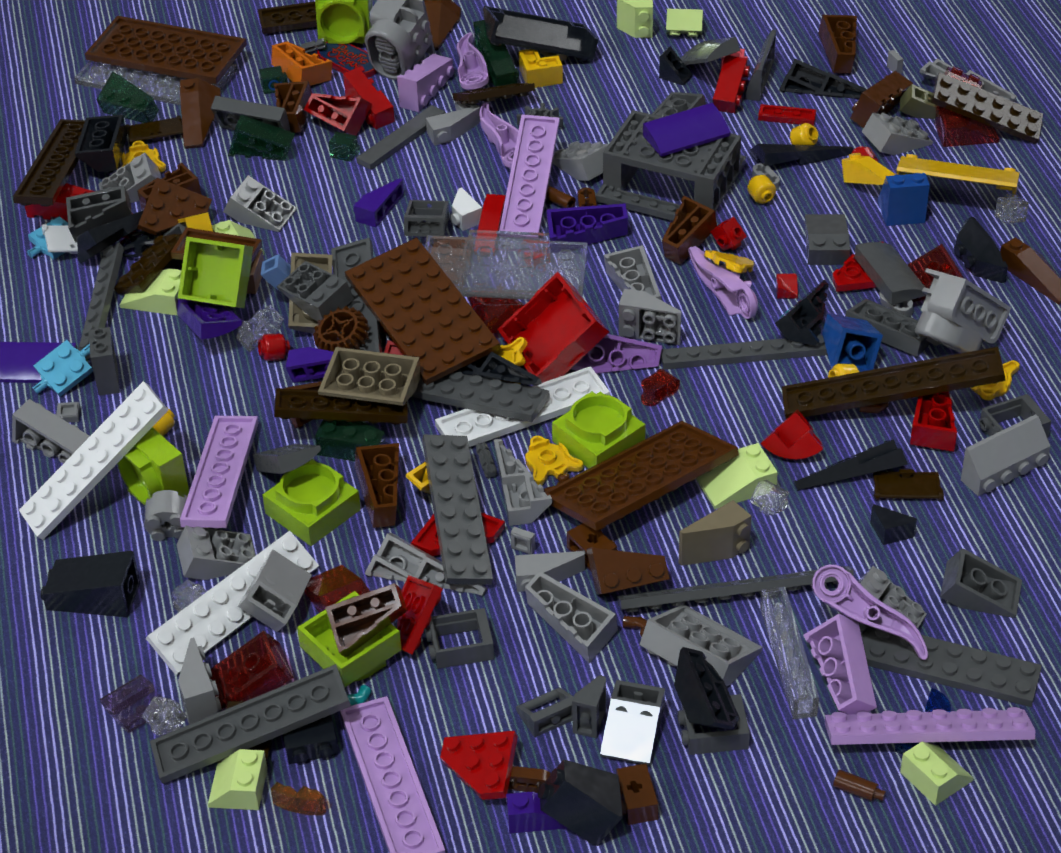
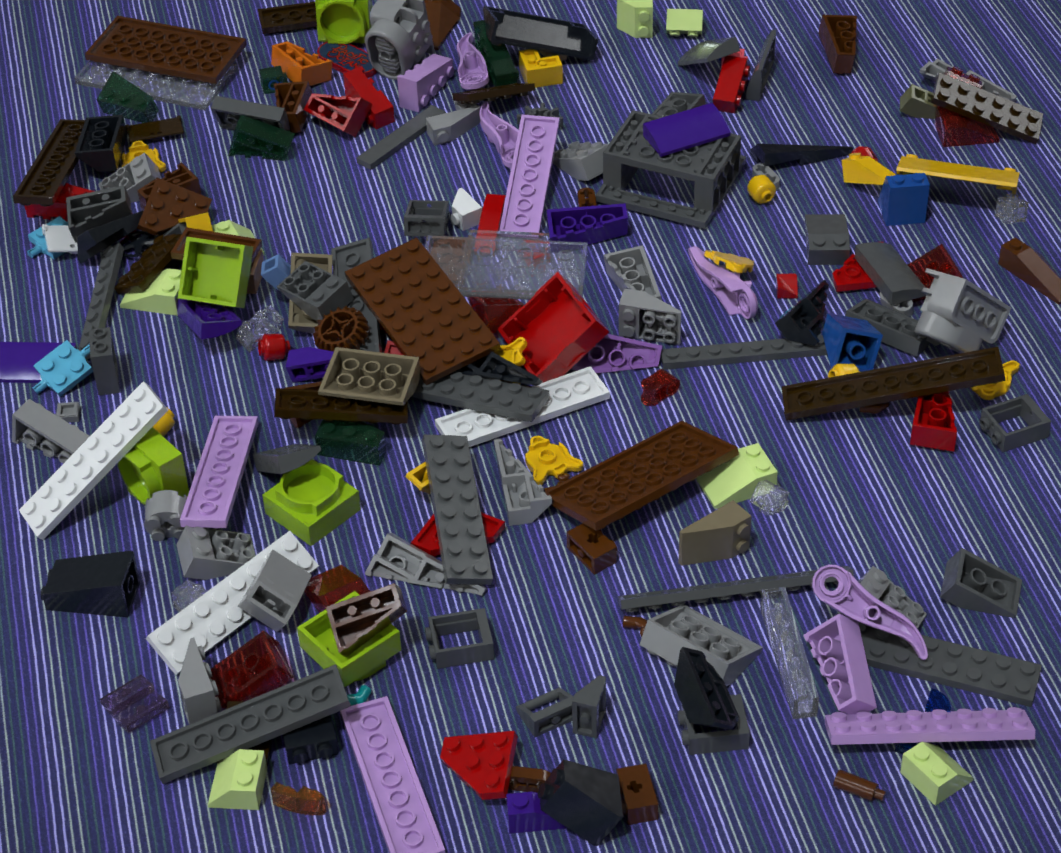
(164, 715): clear brick -> none
(196, 110): reddish brown wedge -> none
(258, 206): light grey slope -> none
(313, 46): dark grey axle -> none
(343, 146): brick -> none
(378, 203): dark purple slope -> none
(378, 479): reddish brown wedge -> none
(420, 601): red plate -> none
(486, 460): dark grey axle -> none
(522, 540): light grey tile -> none
(556, 565): light grey slope -> none
(560, 198): reddish brown cylinder -> none
(572, 615): light grey wedge -> none
(597, 428): lime container -> none
(622, 570): reddish brown wedge -> none
(633, 722): slope -> none
(672, 67): black slope -> none
(688, 229): reddish brown wedge -> none
(728, 234): red brick -> none
(786, 114): red tile -> none
(793, 438): red brick -> none
(804, 135): yellow head -> none
(811, 80): black wedge -> none
(871, 460): black wedge -> none
(880, 97): reddish brown wedge -> none
(892, 525): black slope -> none
(895, 61): light grey tile -> none
(895, 134): light grey slope -> none
(907, 485): dark brown door -> none
(980, 252): black wedge -> none
(1005, 456): light grey slope -> none

